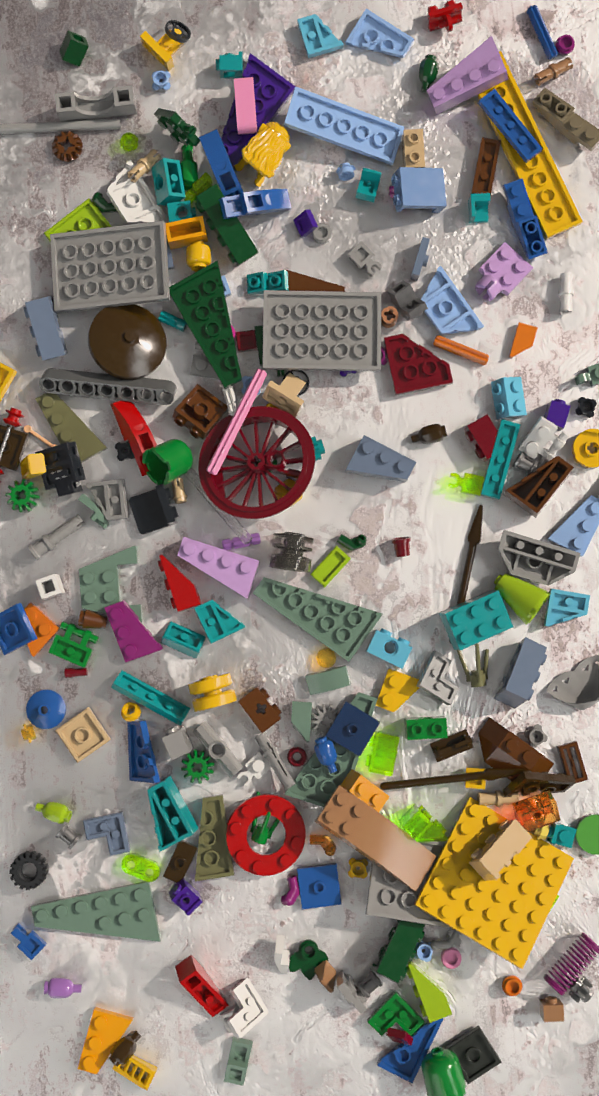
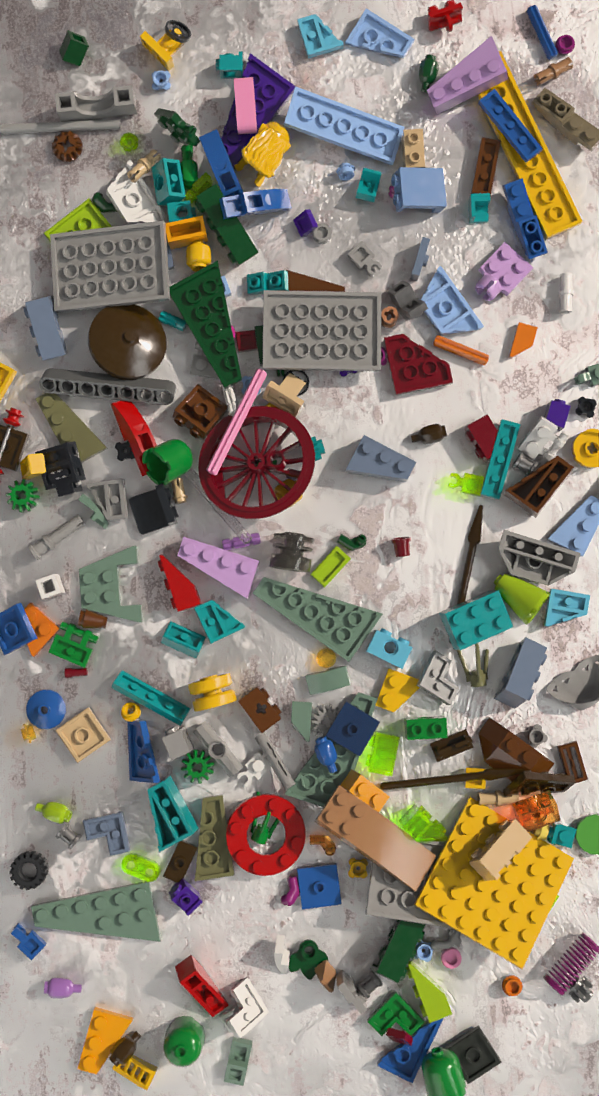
(28, 429): light nougat hinge -> none
(130, 633): magenta wing -> none
(183, 1041): none -> green cylinder
(296, 763): dark red plate -> none
(508, 397): medium azure bracket -> none
(551, 1009): medium nougat plate -> none

